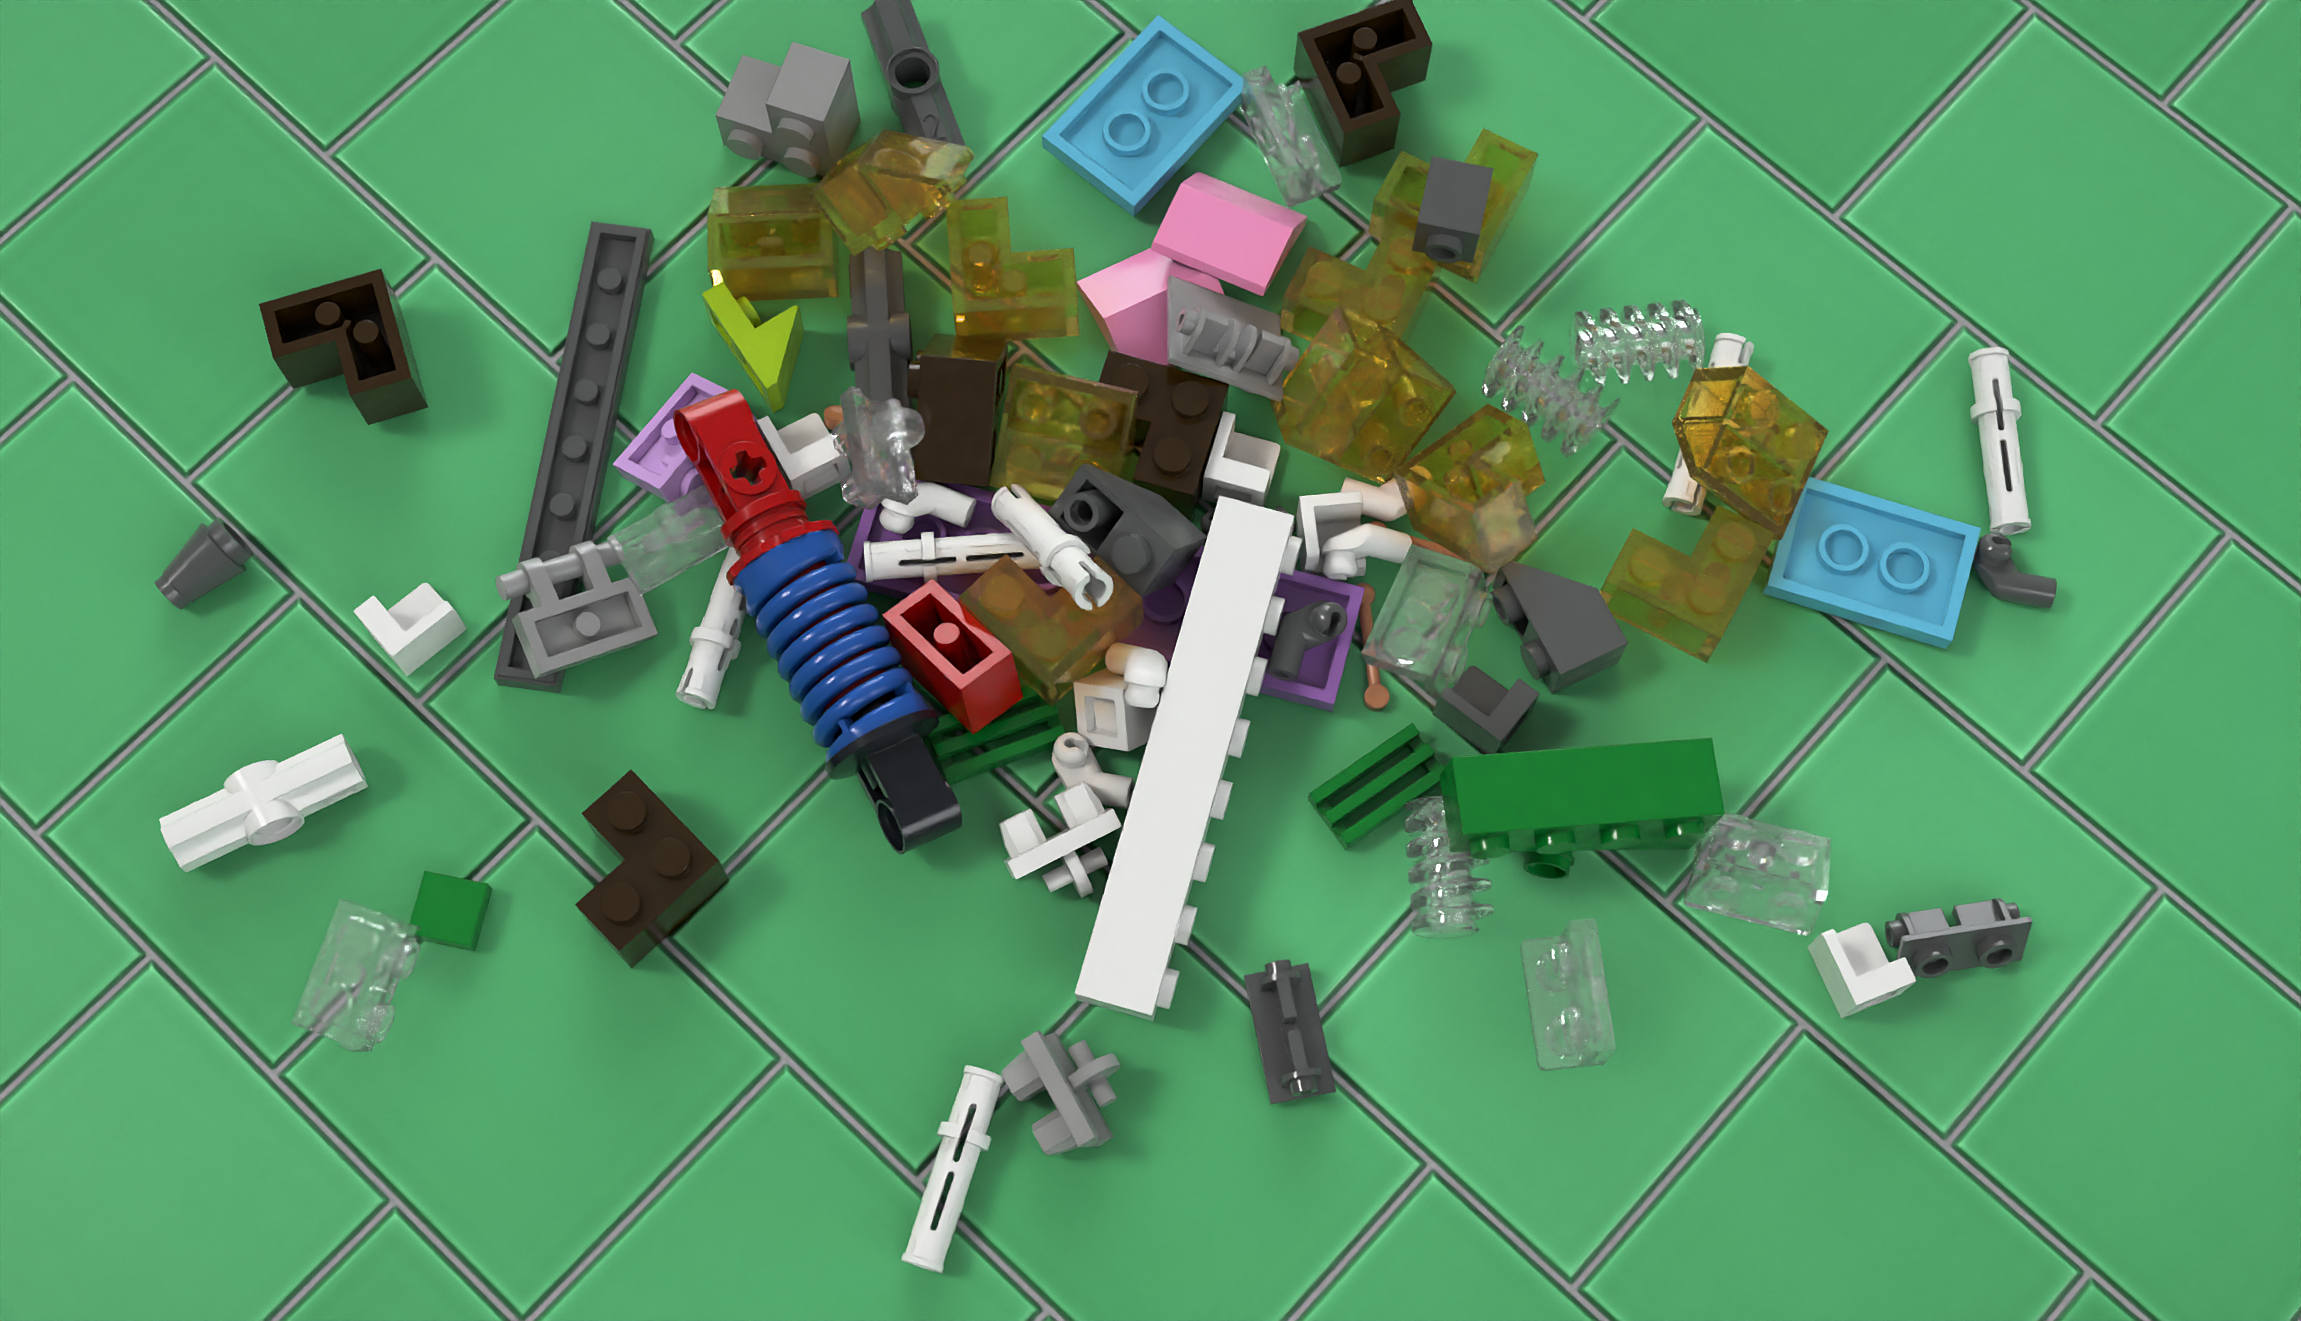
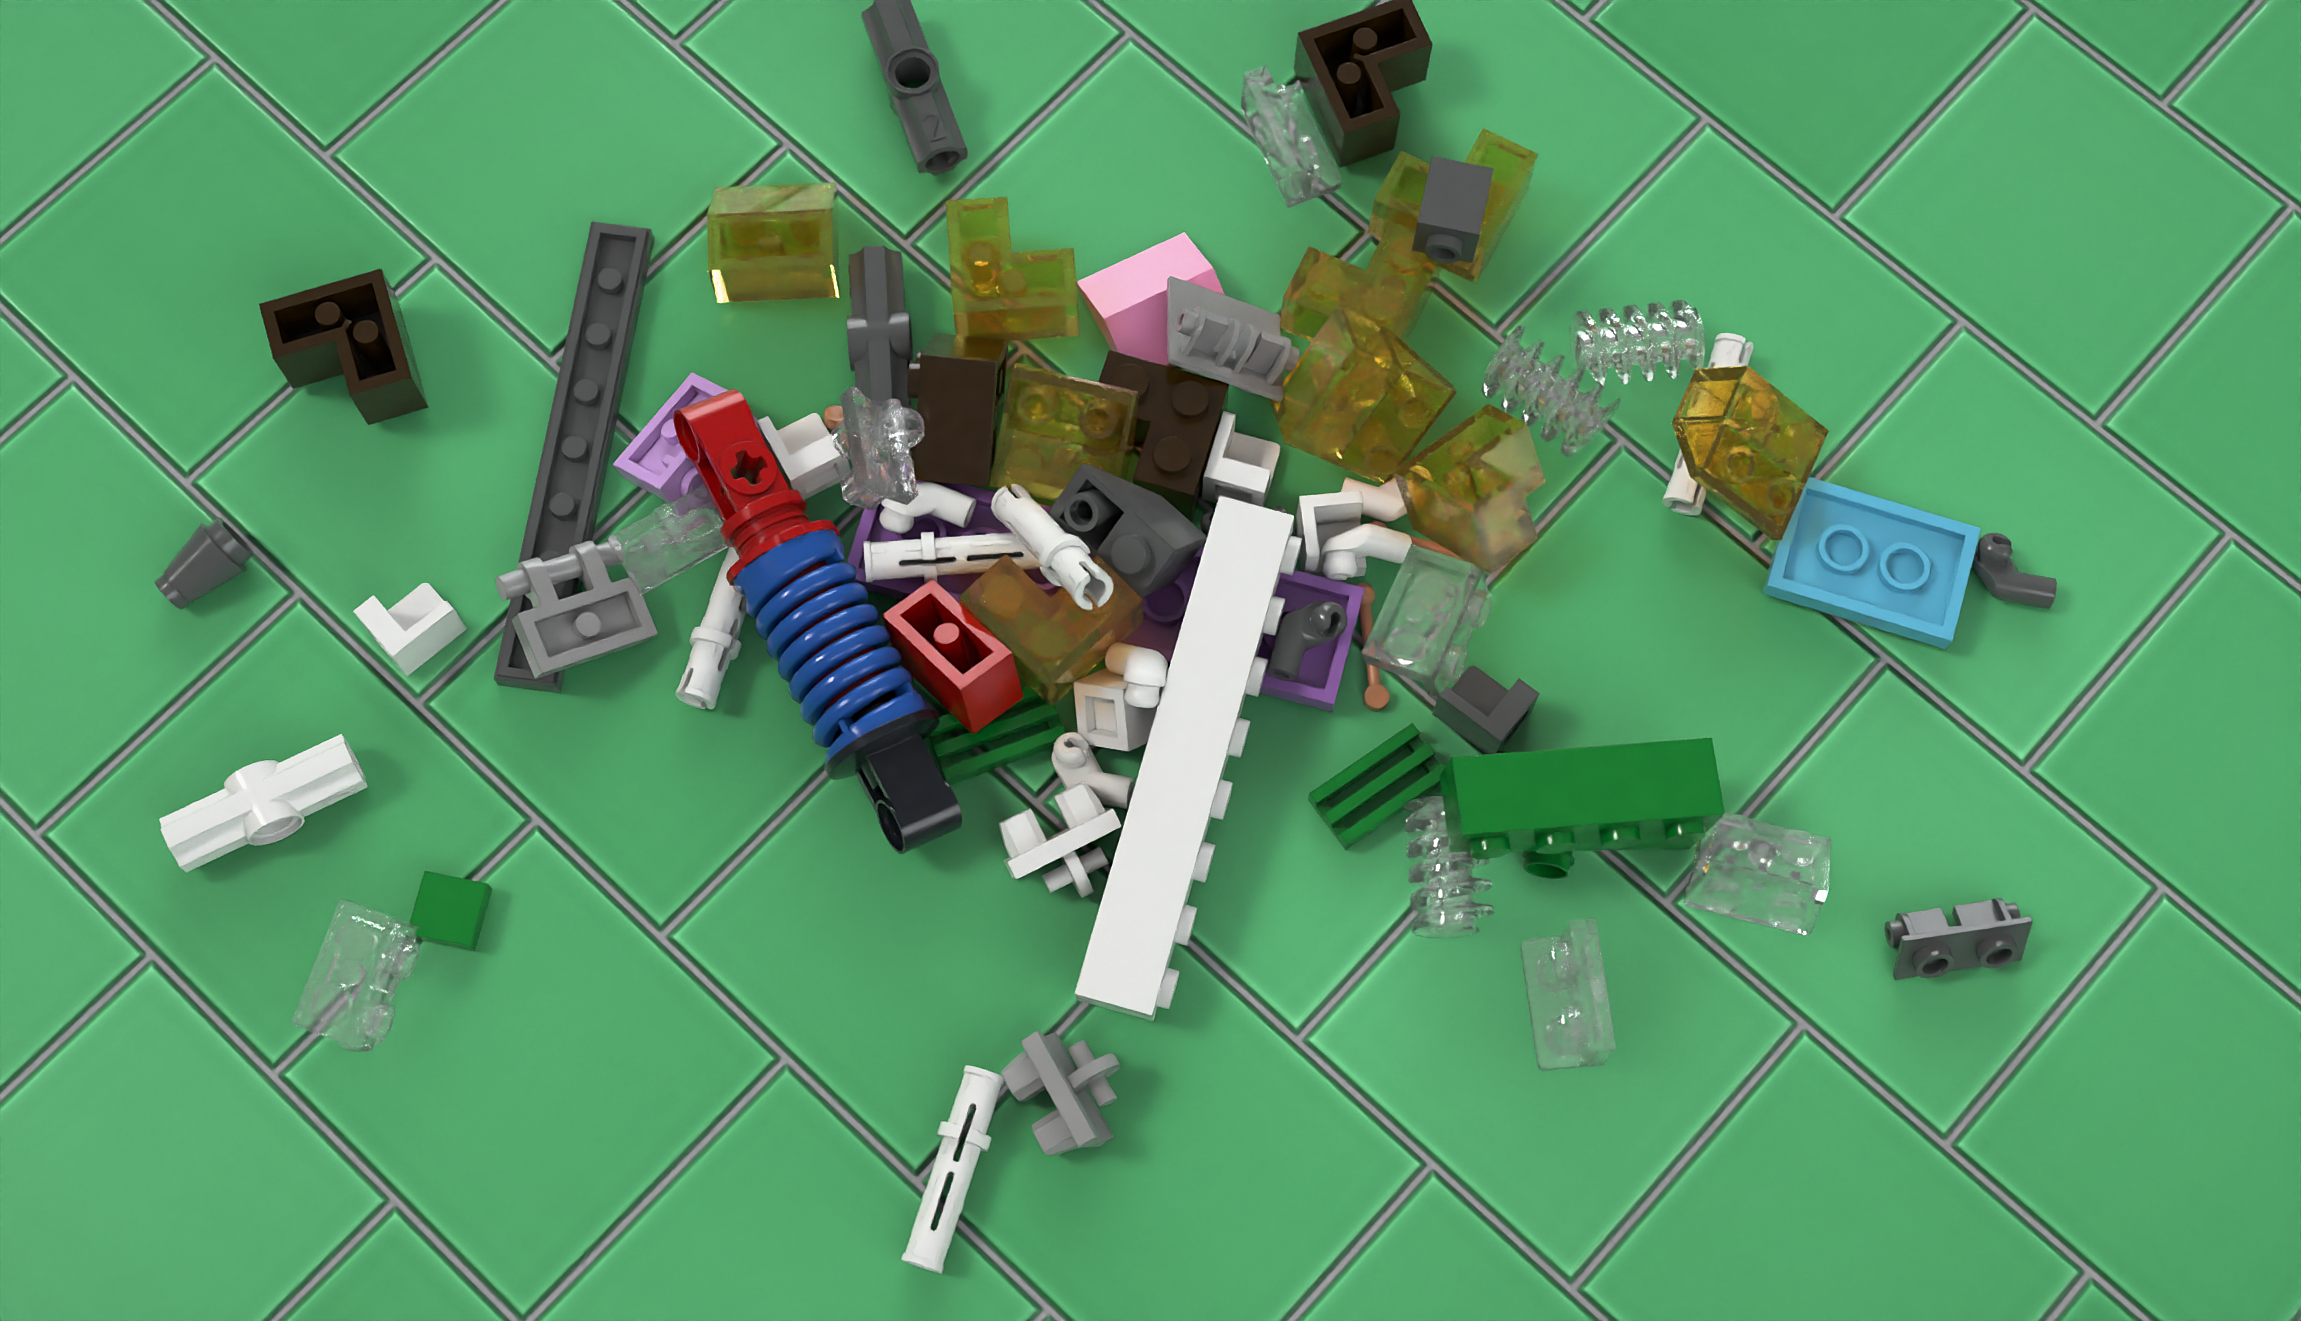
(661, 874): dark brown brick -> none
(763, 350): lime slope -> none
(793, 111): light grey brick -> none
(887, 184): clear yellow slope -> none
(1145, 115): medium azure plate -> none
(1228, 232): bright pink slope -> none
(1289, 1032): dark grey hinge -> none
(1560, 622): dark grey slope -> none
(1684, 596): clear yellow brick -> none
(1858, 969): white panel -> none
(1996, 417): white pin -> none

